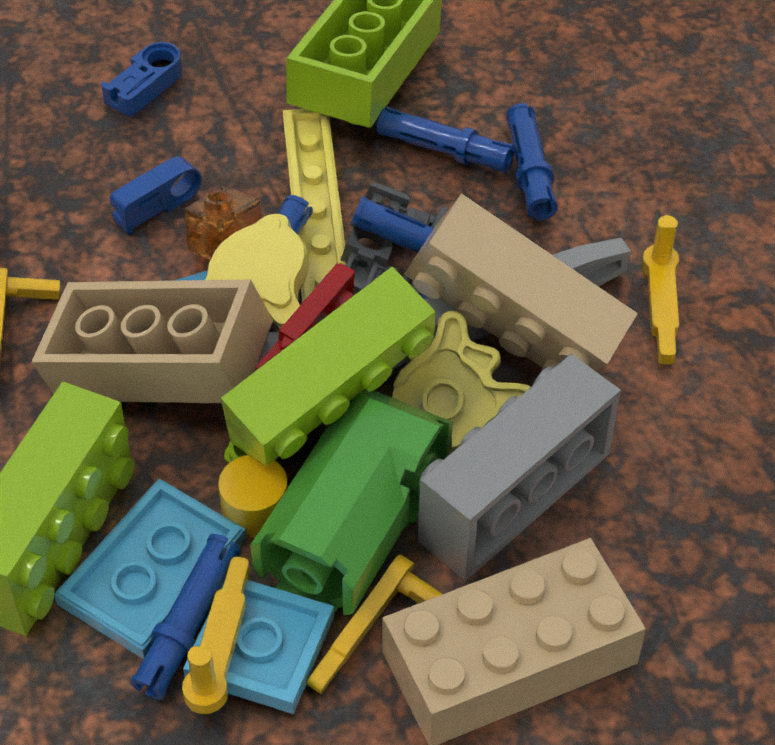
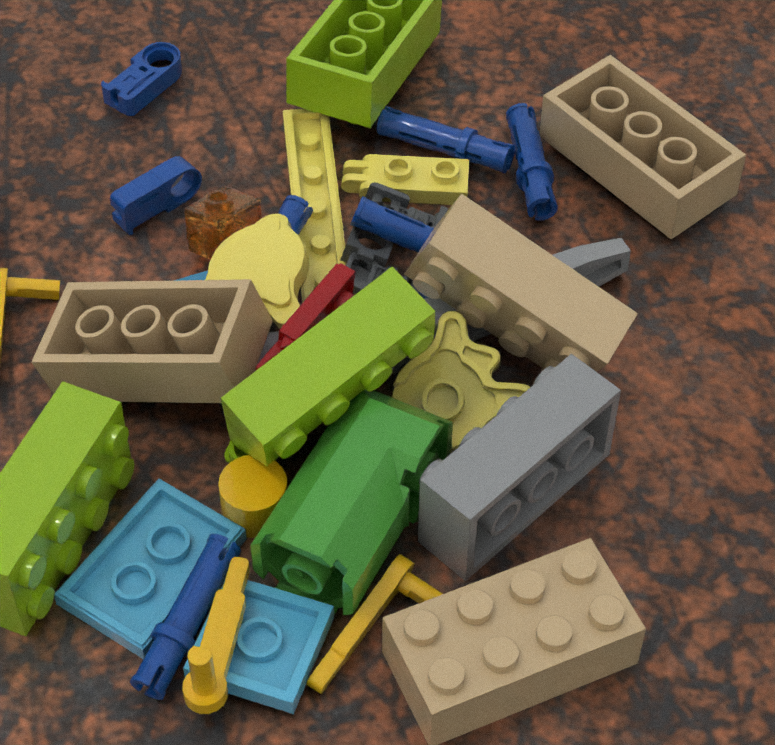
(421, 178): none -> light yellow hinge
(641, 146): none -> tan brick
(660, 267): yellow piece -> none

